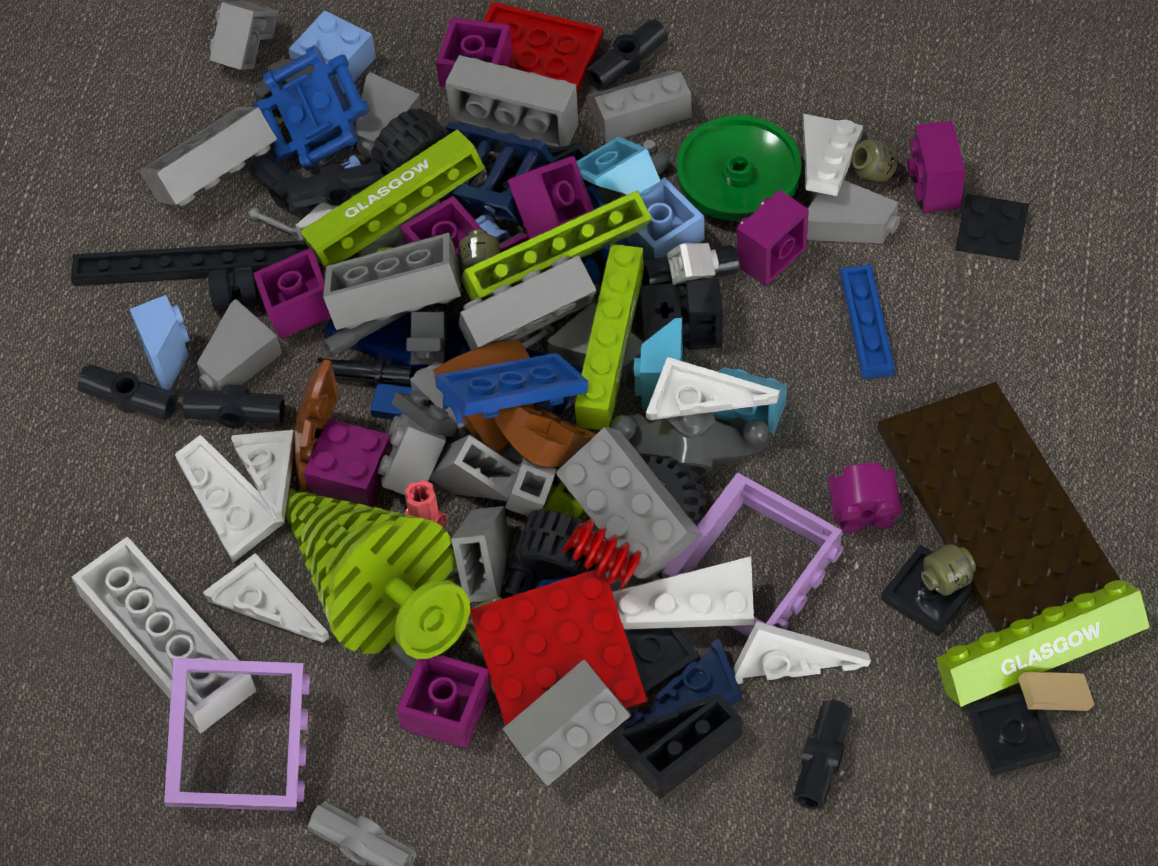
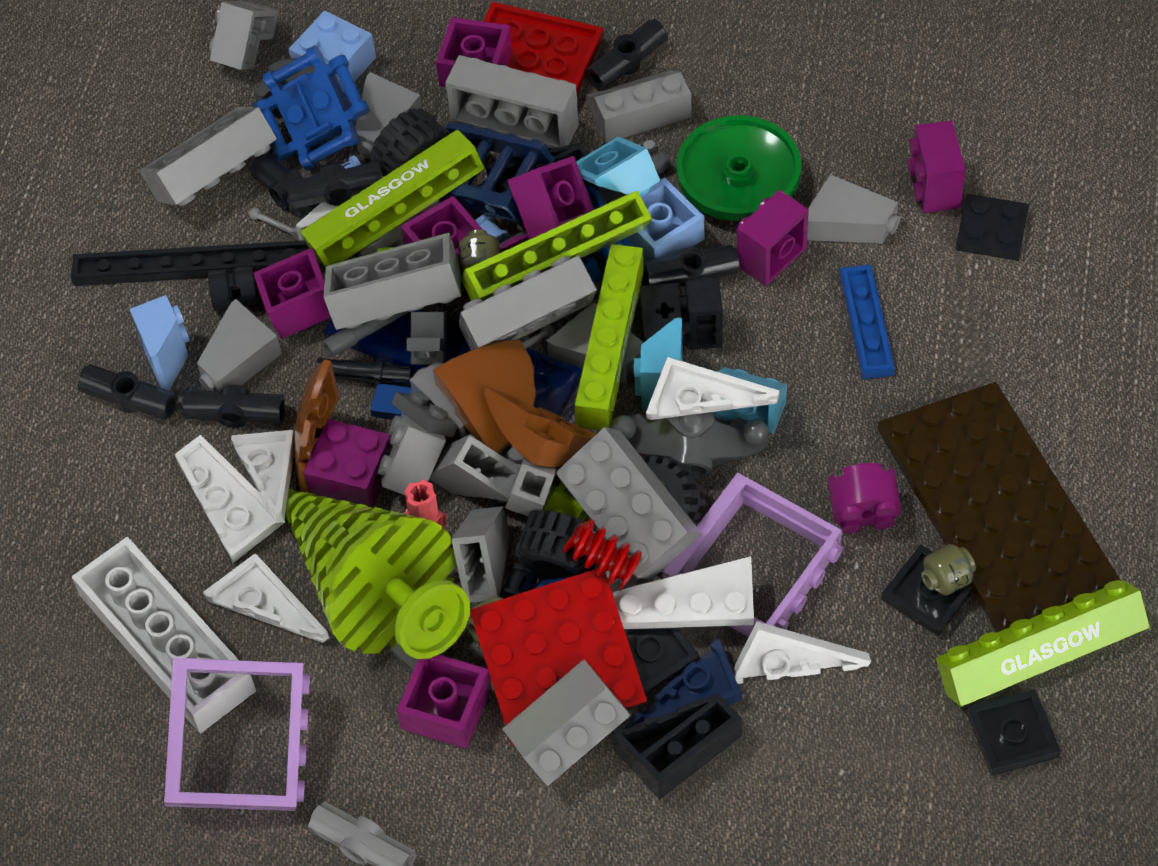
(509, 385): blue piece -> none
(692, 262): white slope -> none
(822, 754): black piece -> none
(828, 152): white wing -> none
(874, 160): olive head -> none
(1056, 691): tan tile -> none

